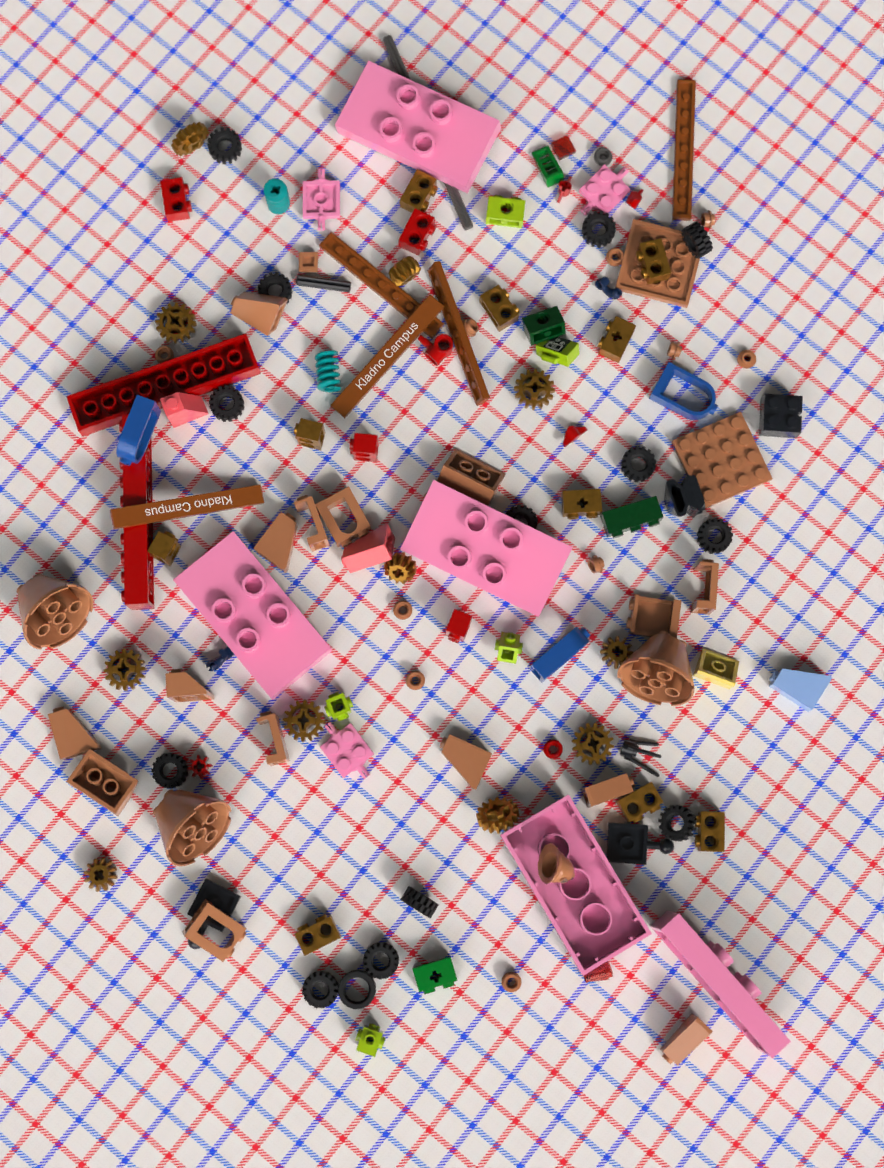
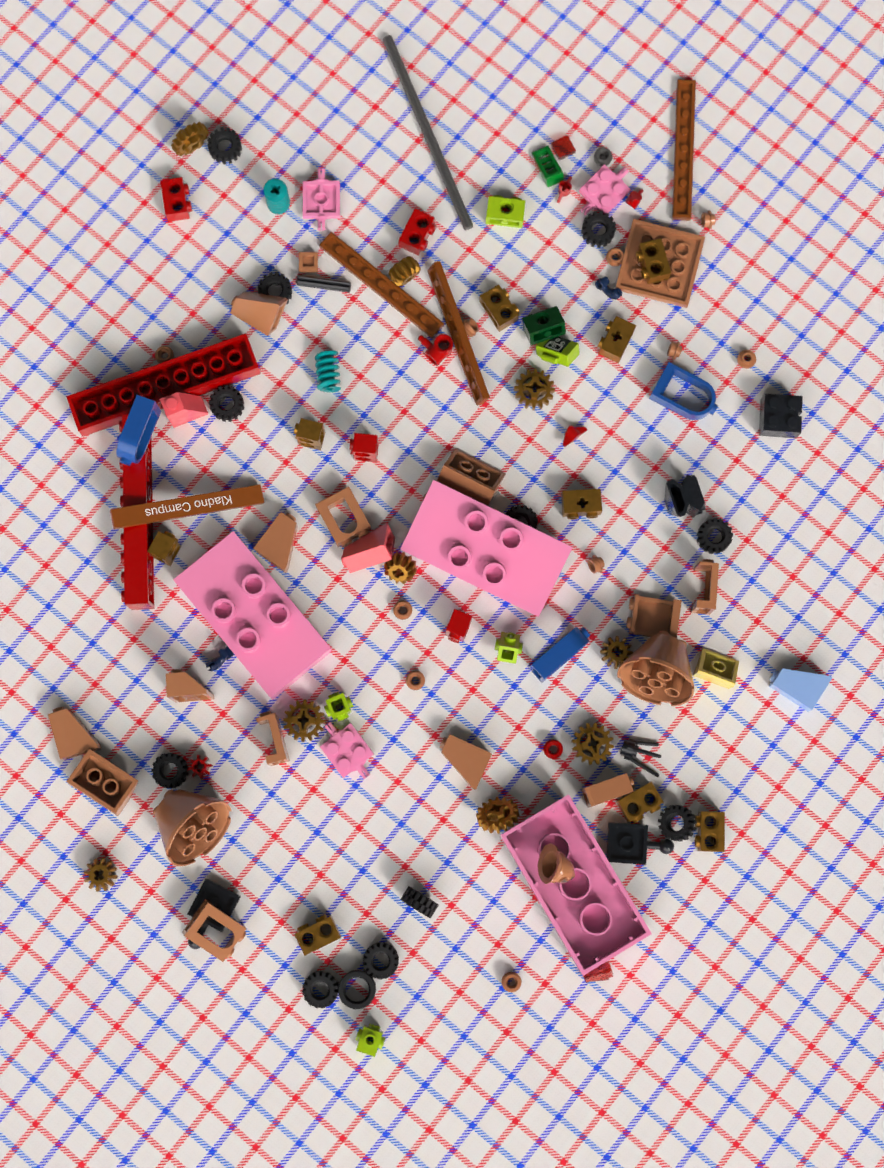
(52, 610): nougat cone -> none
(125, 678): pearl gold gear -> none
(181, 317): pearl gold gear -> none
(319, 540): nougat panel -> none
(387, 356): dark orange tile -> none
(414, 191): pearl gold brick -> none
(418, 126): bright pink plate -> none
(423, 972): green brick -> none
(631, 517): dark green brick -> none
(641, 453): black tyre -> none
(685, 1040): nougat slope -> none
(697, 239): black tyre -> none
(722, 459): nougat plate -> none
(731, 992): bright pink plate -> none

